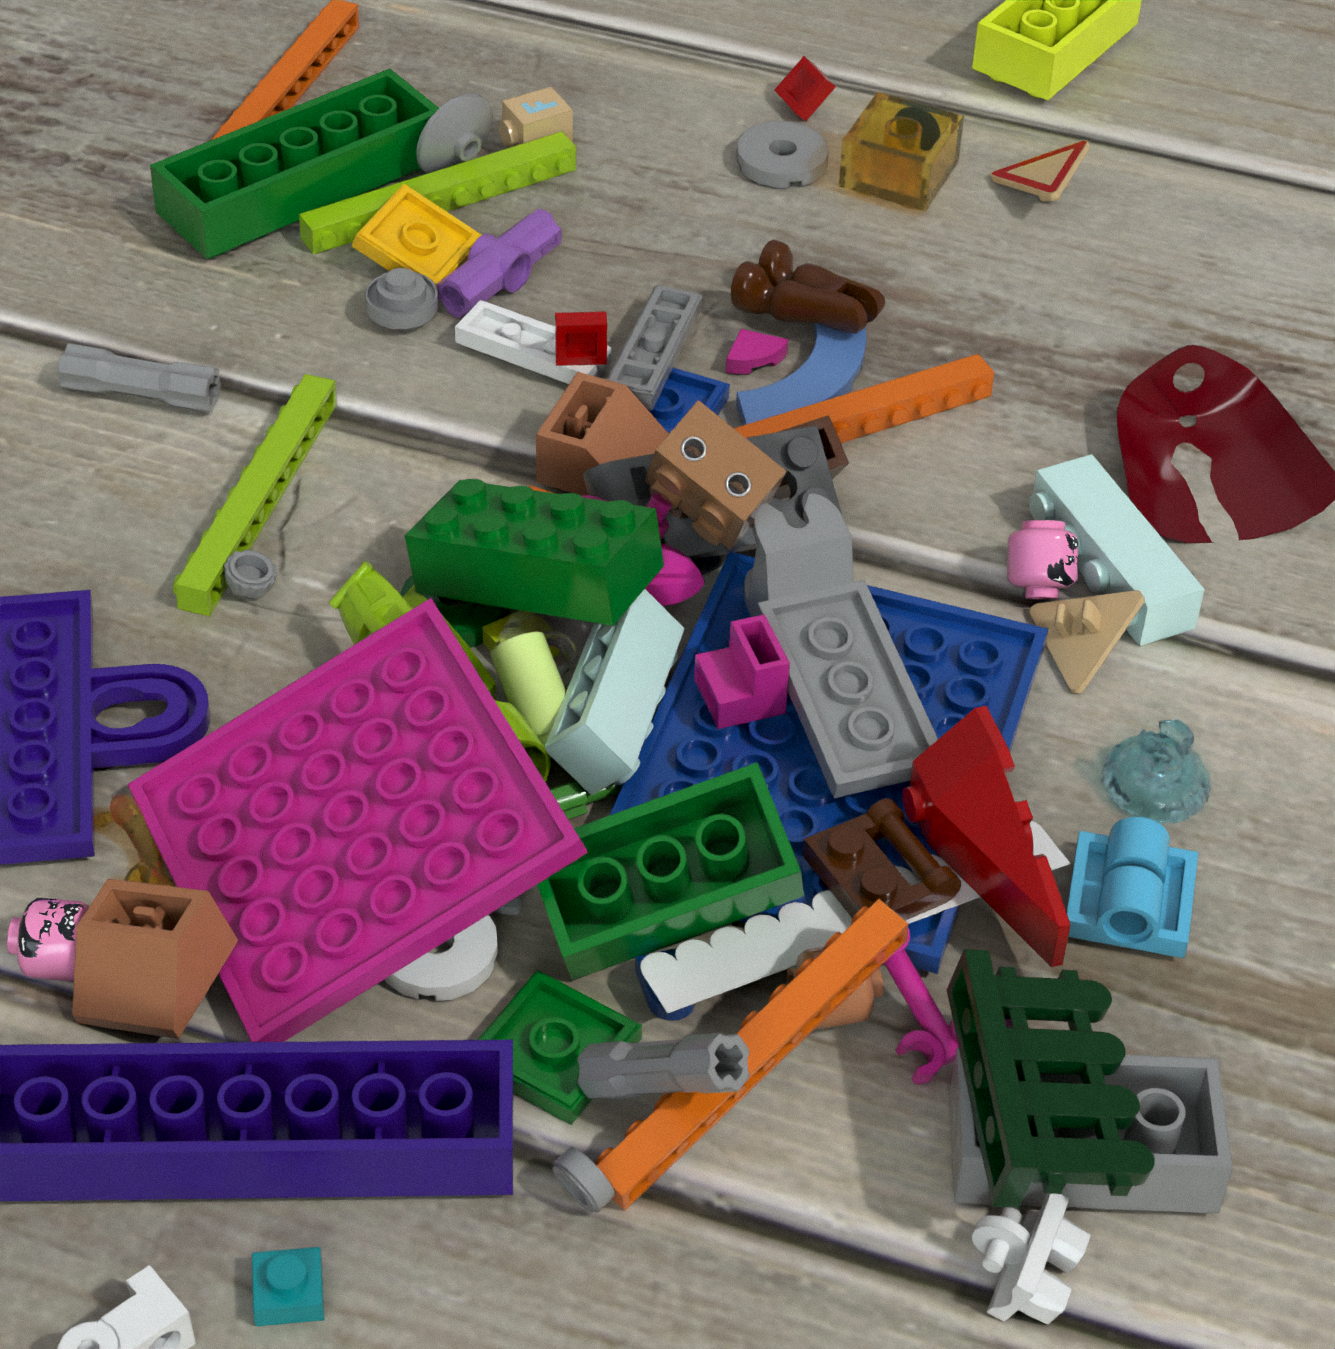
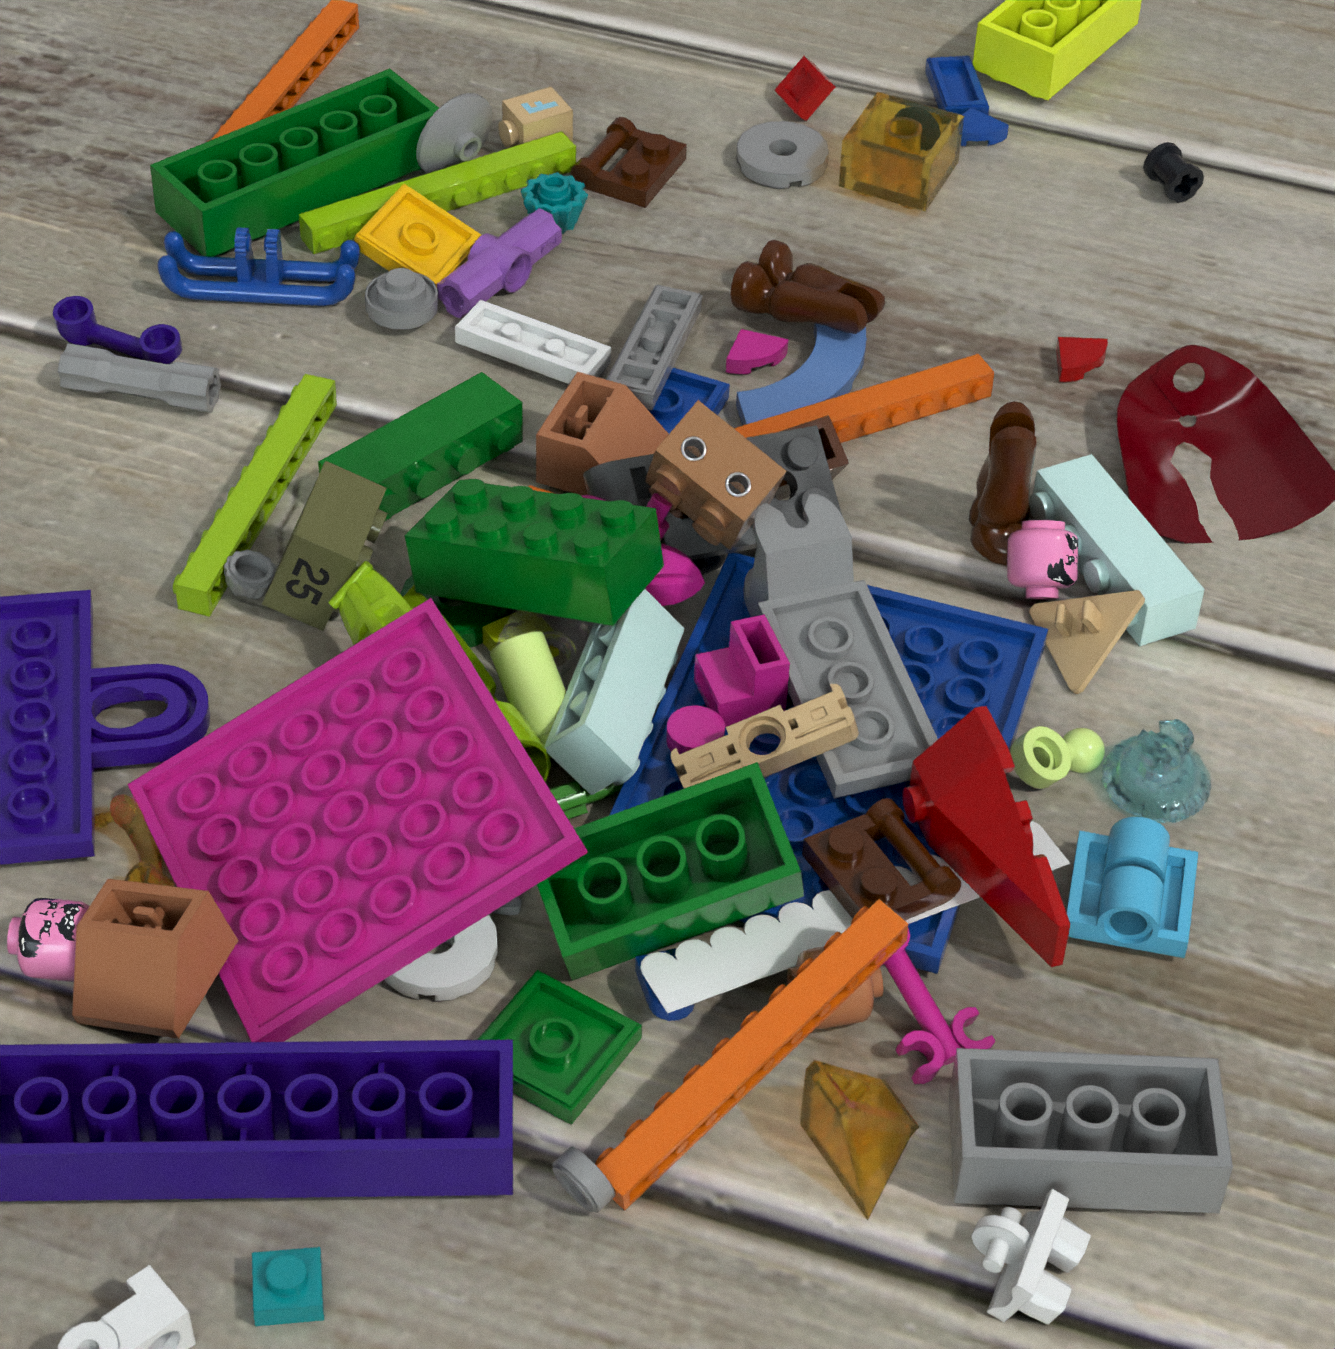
(78, 325): none -> dark purple bar
(258, 278): none -> blue piece
(326, 545): none -> olive brick
(436, 442): none -> green brick
(556, 195): none -> teal piece
(580, 338): red plate -> none
(641, 171): none -> reddish brown plate
(681, 1065): light grey axle -> none
(693, 727): none -> dark pink tile
(803, 732): none -> tan piece
(856, 1128): none -> clear yellow slope
(955, 84): none -> blue tile
(982, 127): none -> blue tile
(1004, 482): none -> reddish brown piece
(1018, 1110): dark green fence -> none
(1044, 174): tan piece -> none
(1045, 757): none -> yellowish green plate
(1079, 356): none -> red tile
(1173, 172): none -> black bush

